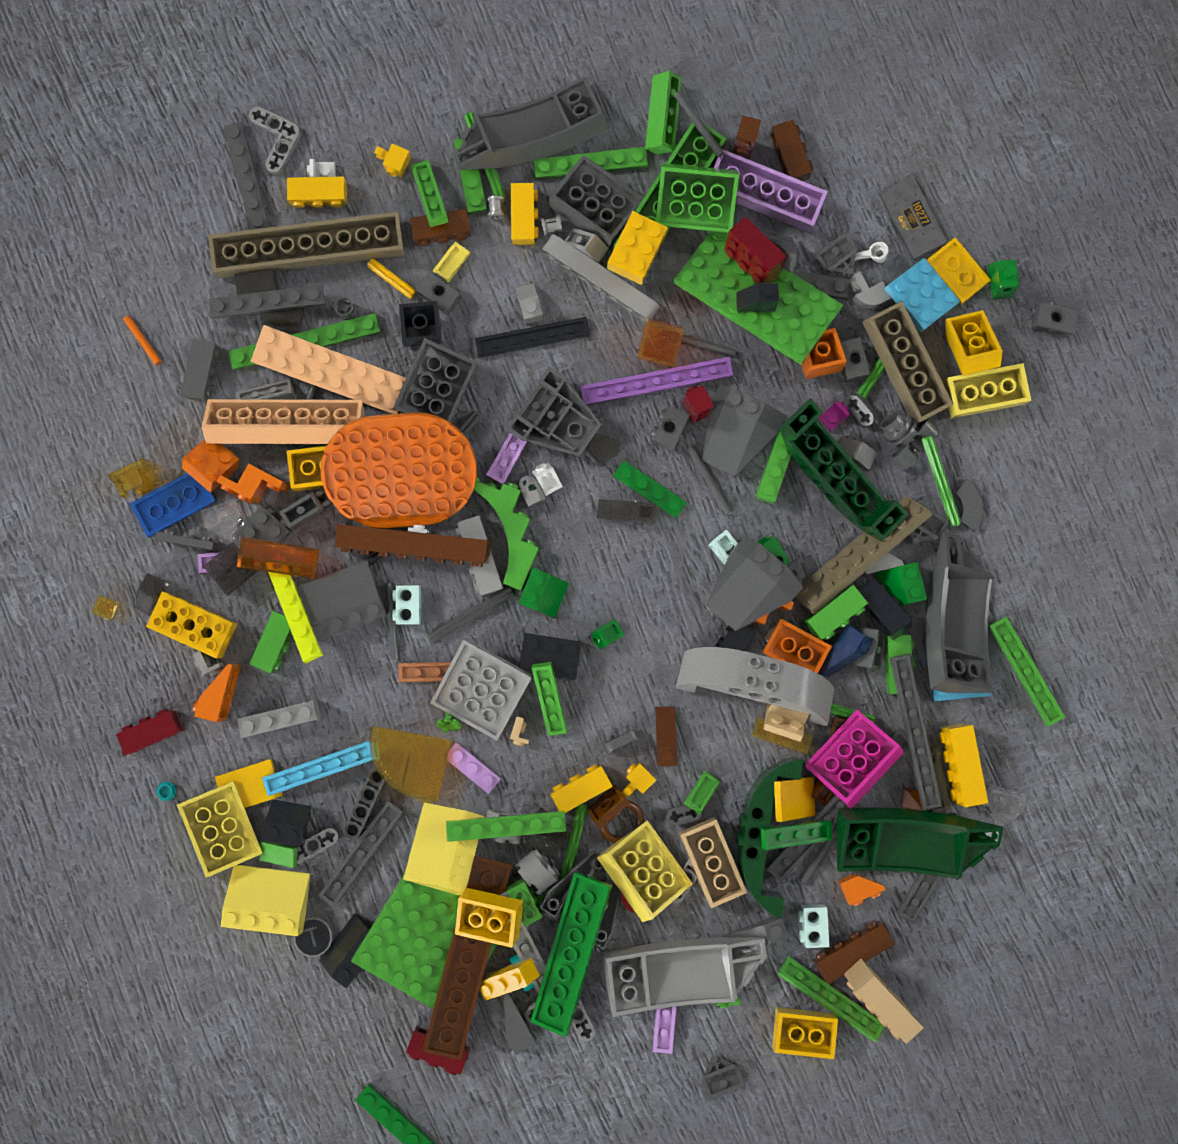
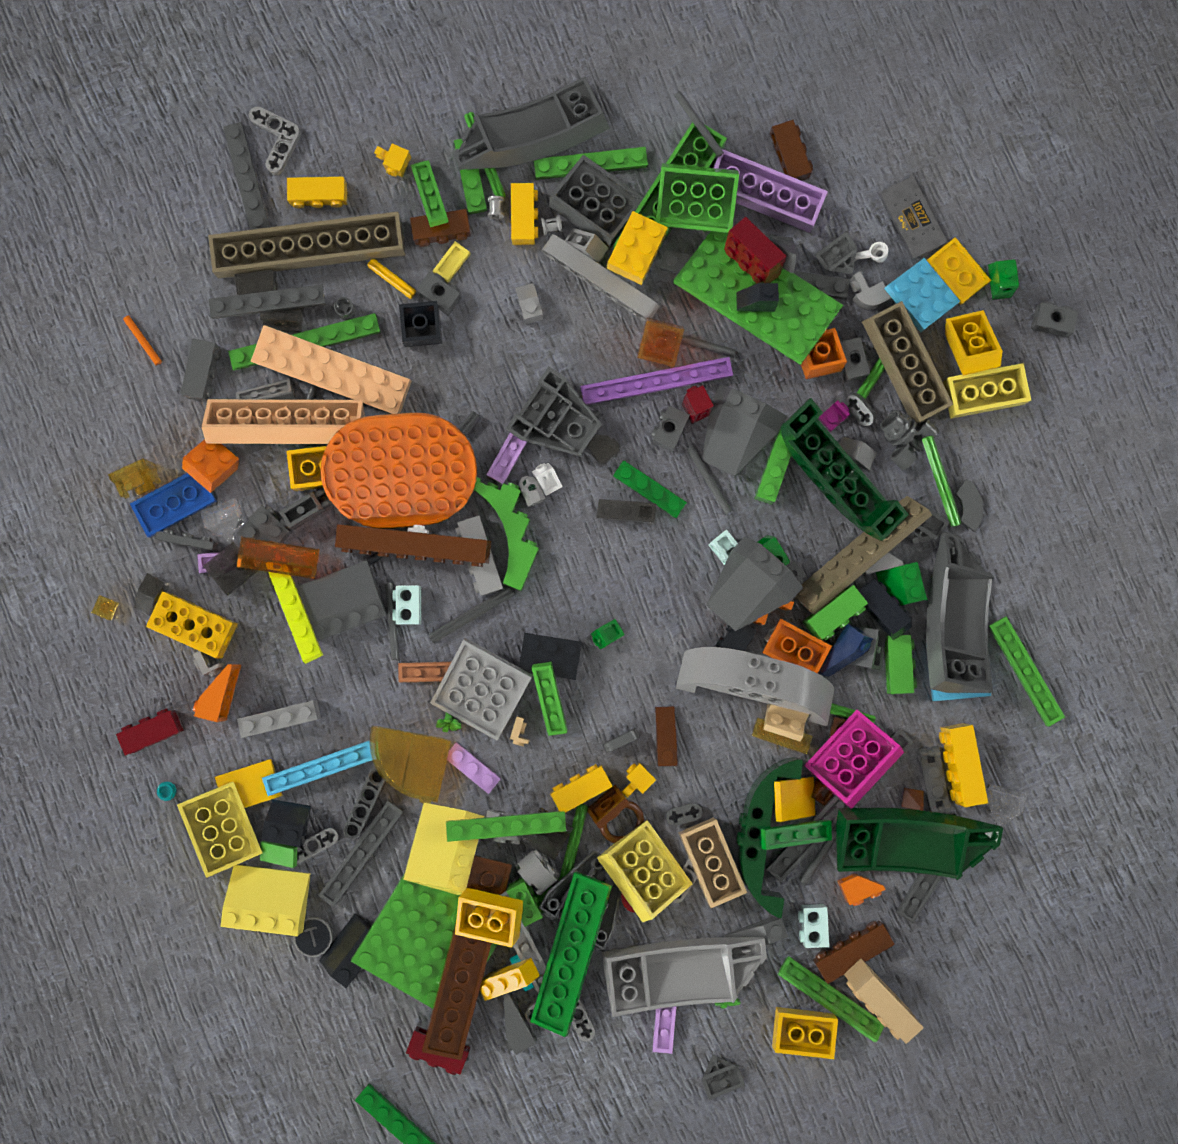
(252, 484): orange bracket -> none
(272, 644): bright green brick -> none
(321, 169): white bracket -> none
(435, 382): dark grey slope -> none
(532, 337): black tile -> none
(543, 593): green slope -> none
(663, 113): bright green brick -> none
(701, 792): bright green tile -> none
(746, 137): reddish brown brick -> none
(915, 731): dark grey tile -> none

